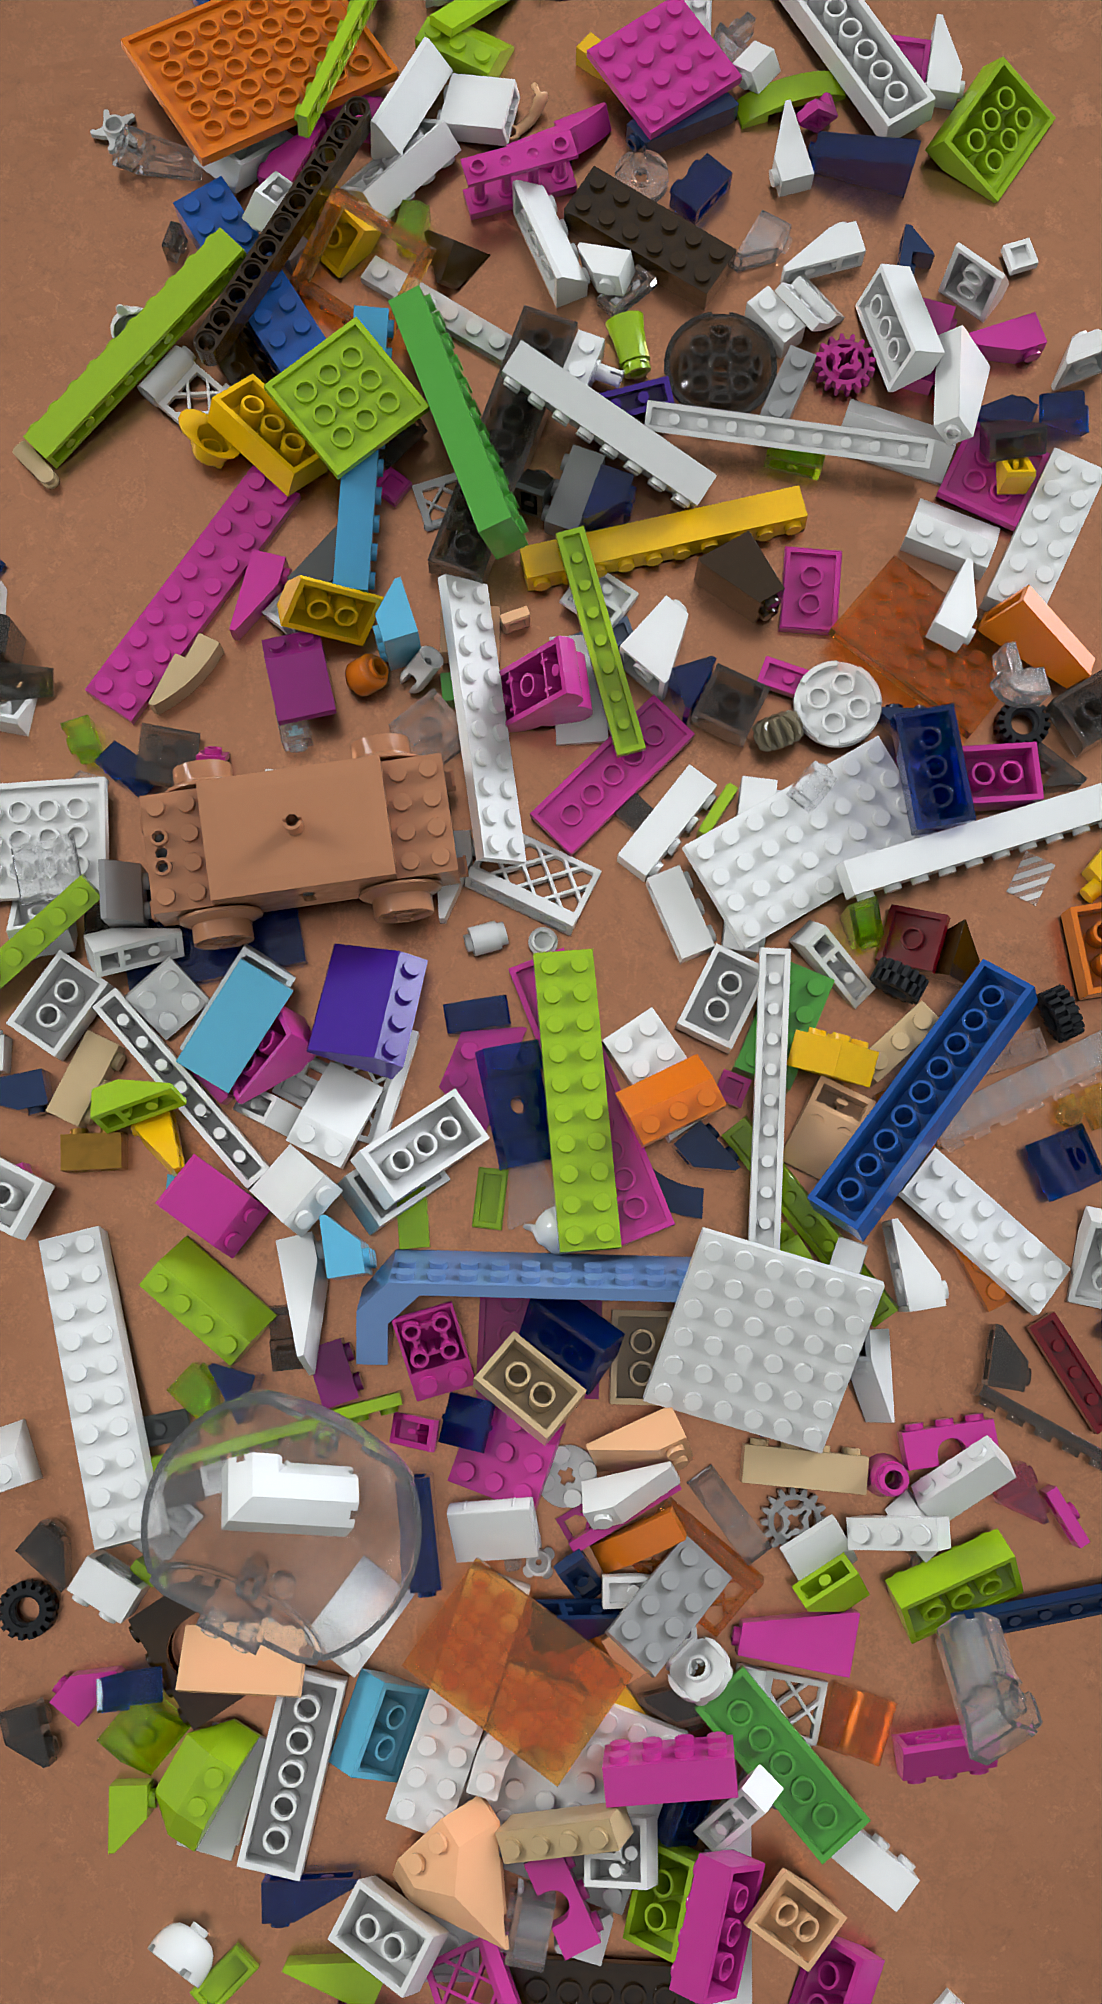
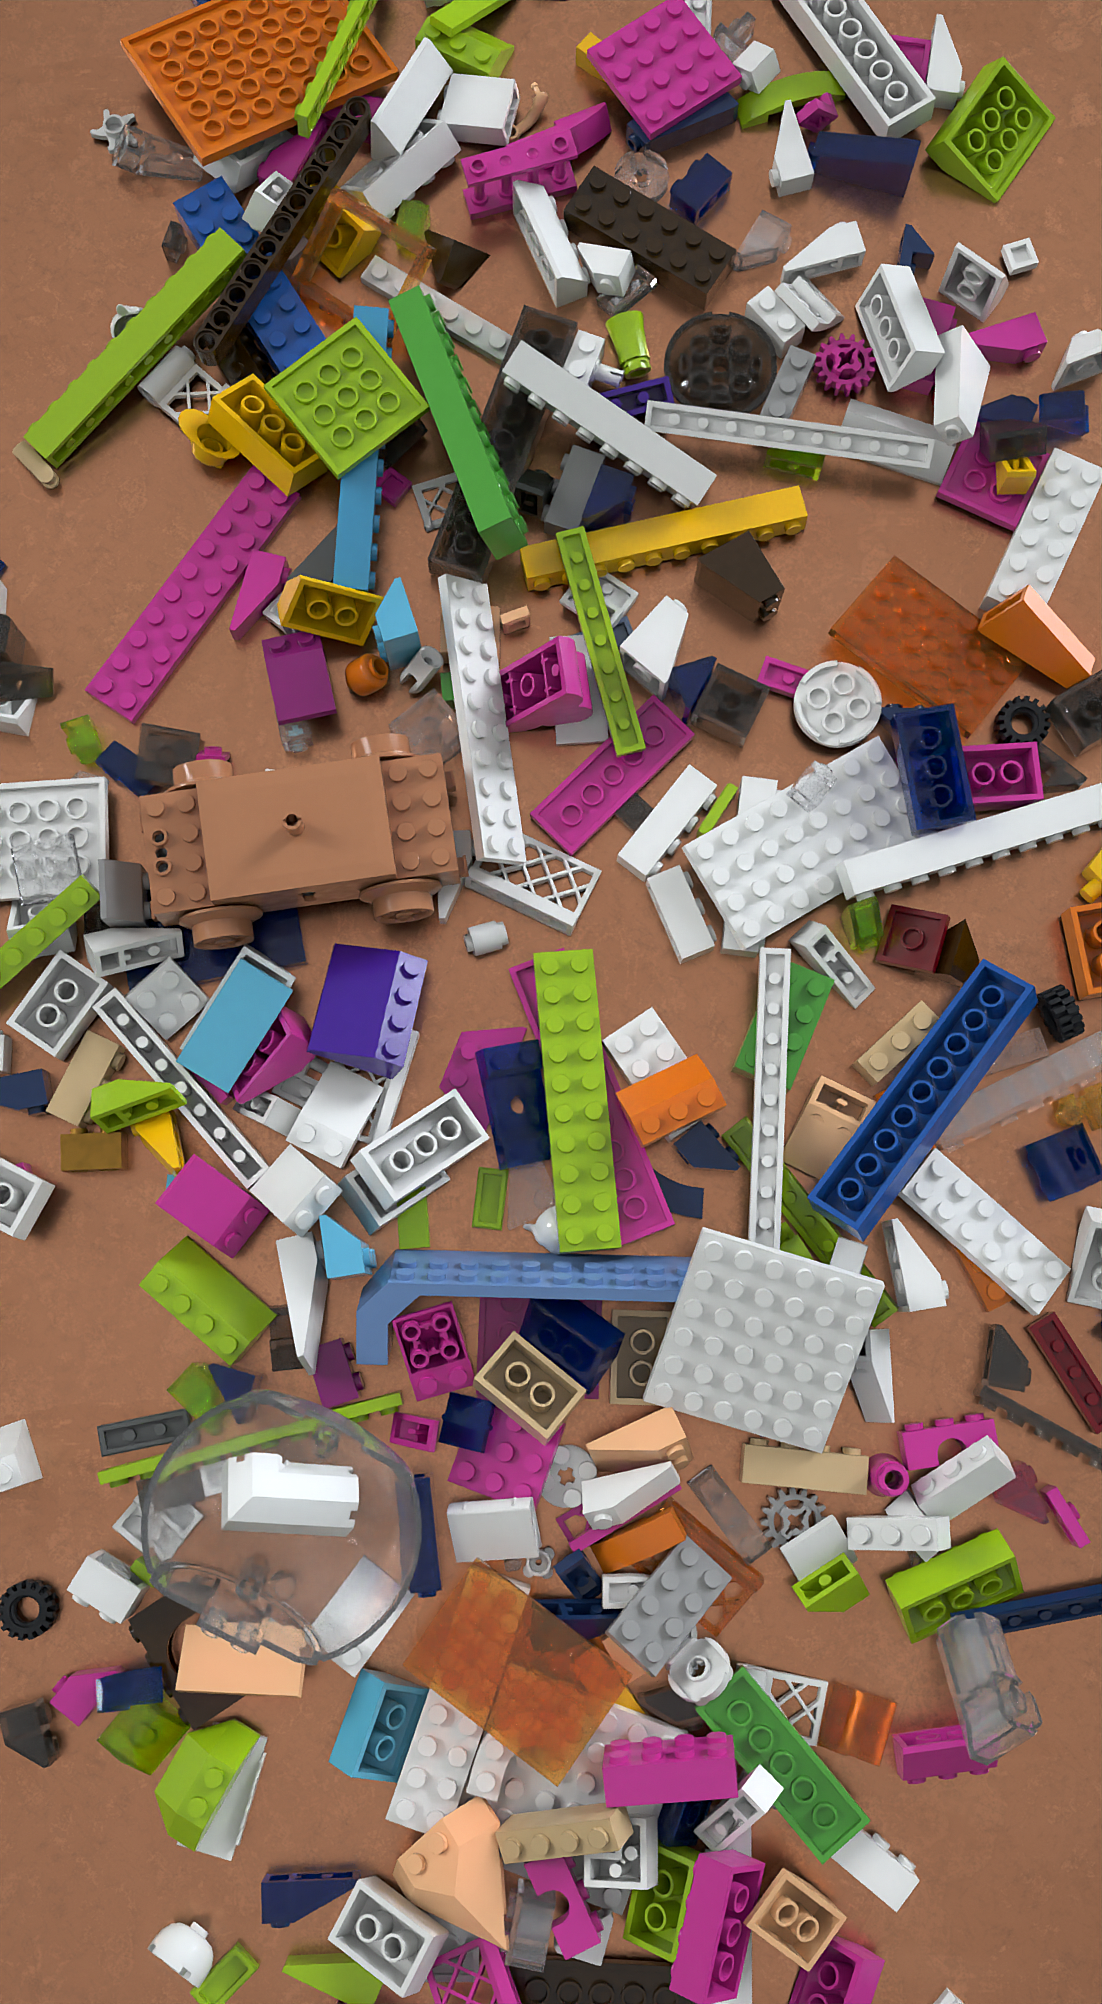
(49, 1552): clear smoke slope -> none
(99, 1383): white brick -> none
(129, 1806): lime slope -> none
(186, 674): tan slope -> none
(292, 1777): white brick -> none
(477, 1014): clear blue slope -> none
(543, 940): white plate -> none
(721, 999): white brick -> none
(733, 1088): dark pink plate -> none
(778, 730): dark tan gear -> none
(801, 1640): dark pink slope -> none
(810, 591): dark pink tile -> none
(833, 1056): yellow brick -> none
(899, 980): black tyre -> none
(950, 538): white slope -> none
(957, 612): white slope -> none
(1017, 685): clear brick -> none
(1030, 878): sticker -> none

